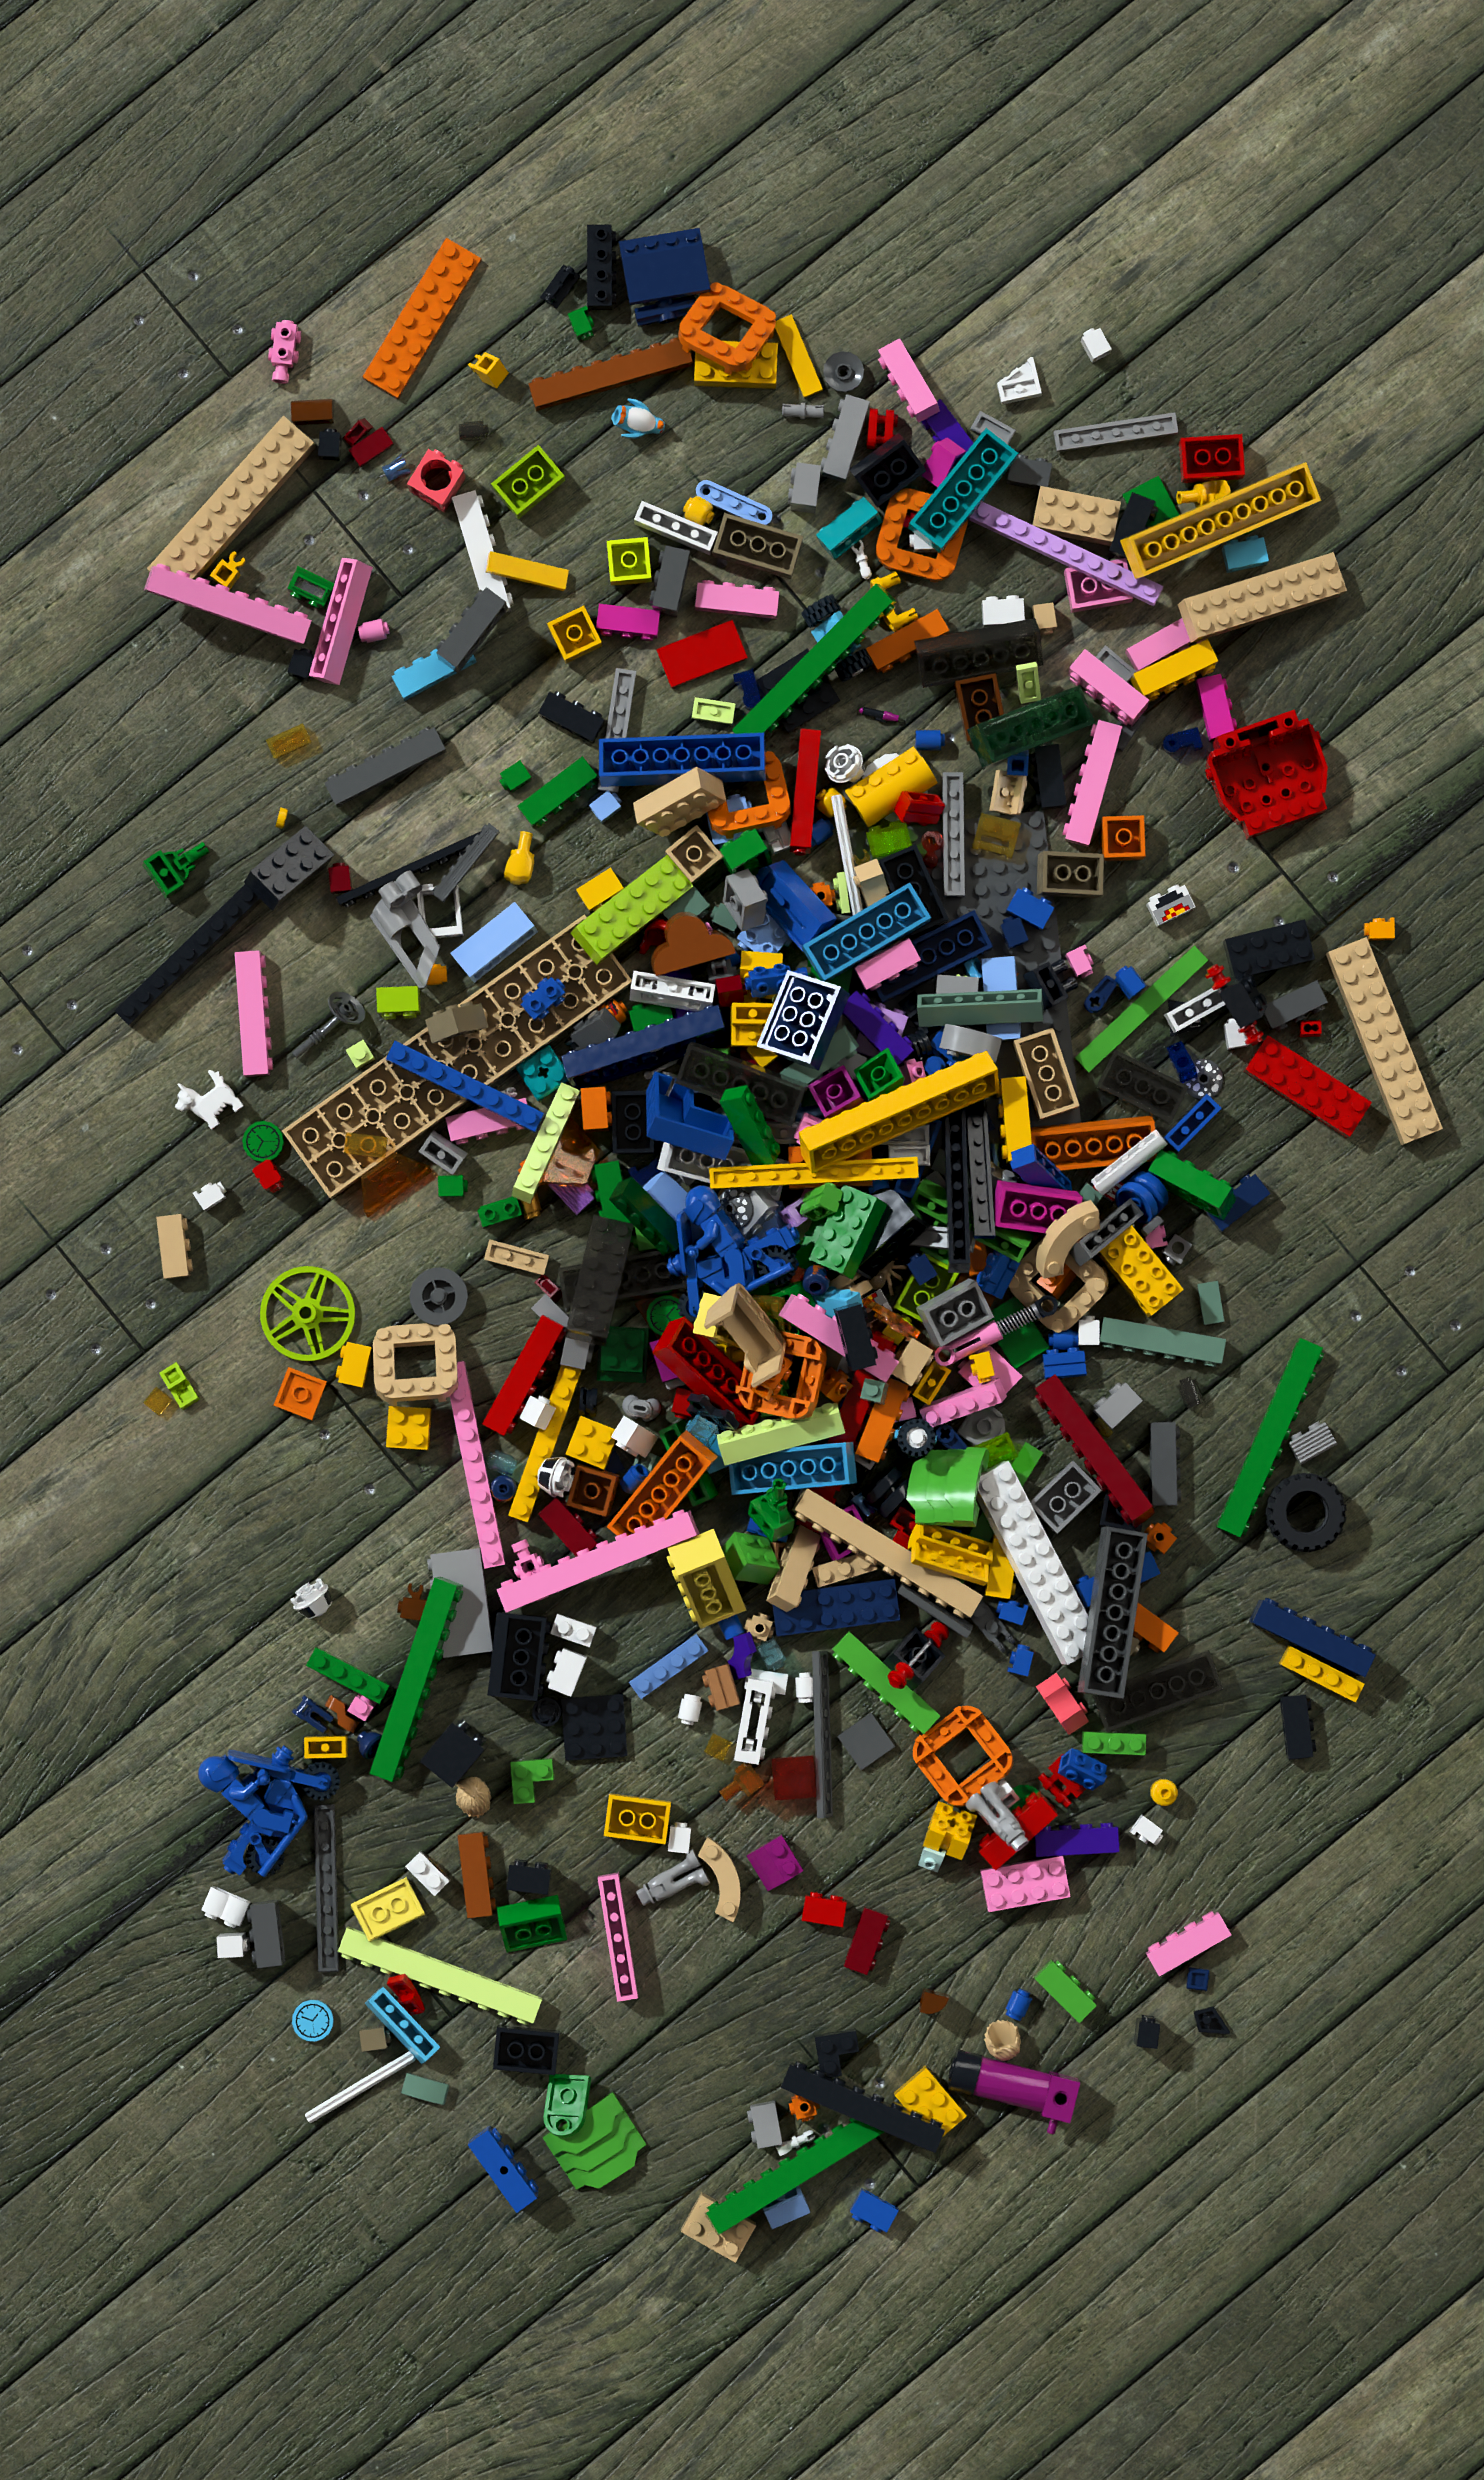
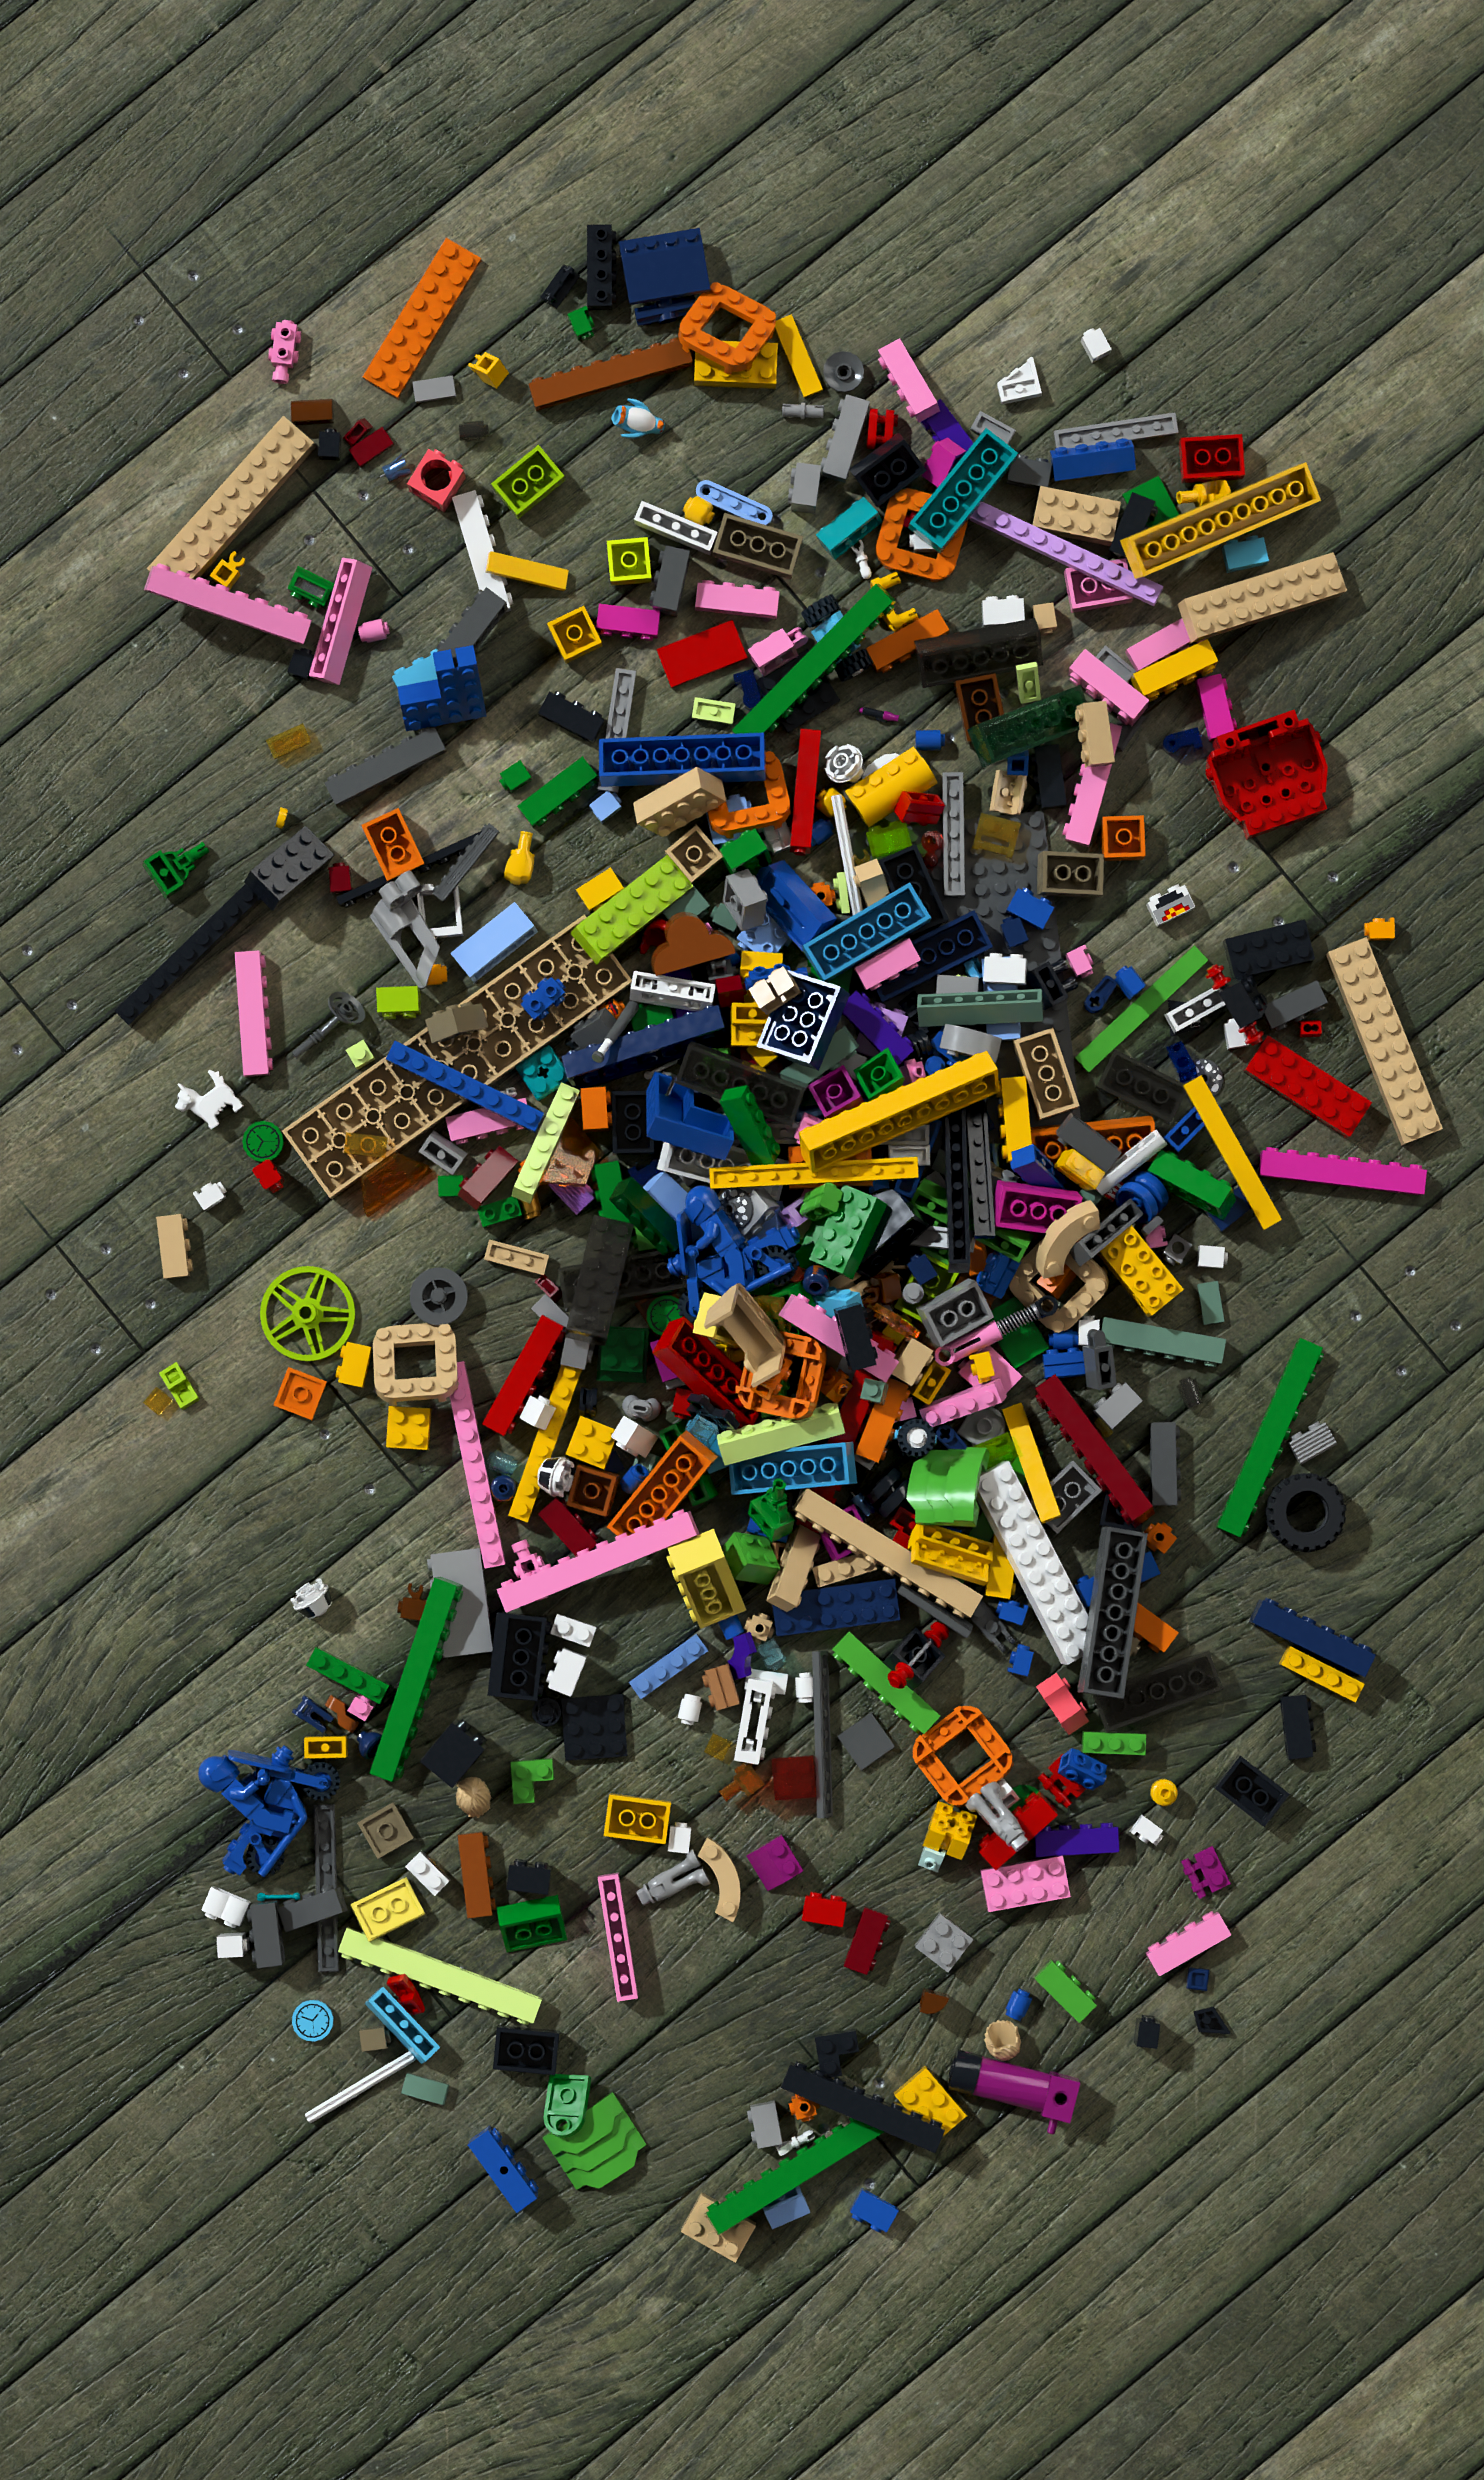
(261, 1896): none -> teal hinge
(312, 1908): none -> dark grey brick
(385, 1830): none -> dark tan plate
(392, 844): none -> orange slope
(434, 389): none -> light grey tile
(449, 698): none -> blue piece
(487, 1177): none -> brick
(618, 1027): none -> dark grey piece
(775, 990): none -> piece
(777, 650): none -> bright pink brick
(884, 1288): none -> reddish brown brick
(912, 1293): none -> light grey brick
(943, 1942): none -> light grey brick
(1005, 970): none -> white brick
(1031, 1463): none -> yellow tile
(1079, 1169): none -> yellow brick
(1088, 1142): none -> dark grey brick
(1092, 459): none -> blue brick
(1095, 734): none -> tan brick
(1099, 1361): none -> dark grey brick
(1211, 1257): none -> white brick
(1211, 1869): none -> magenta plate
(1232, 1152): none -> yellow tile
(1251, 1790): none -> black brick
(1342, 1172): none -> dark pink brick

